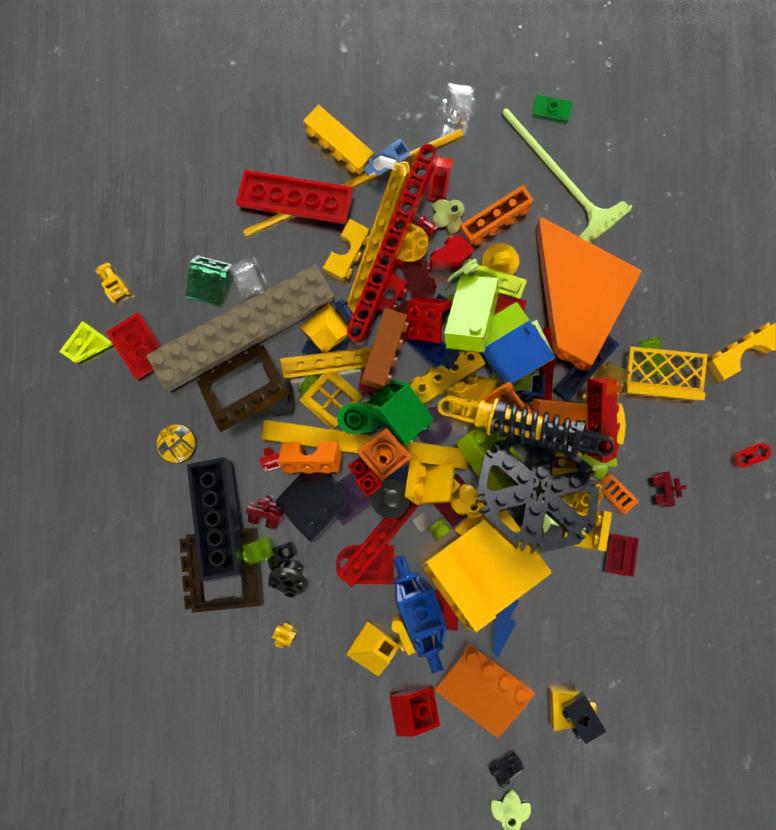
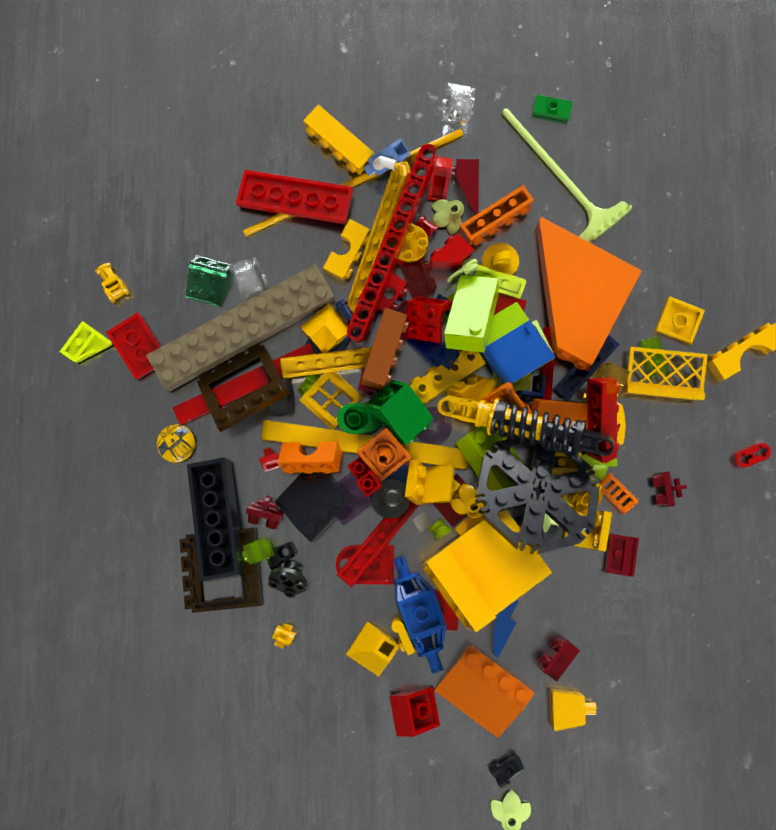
(234, 388): none -> red tile
(467, 181): none -> dark red slope
(557, 658): none -> dark red bracket
(591, 727): black brick -> none
(679, 320): none -> yellow tile

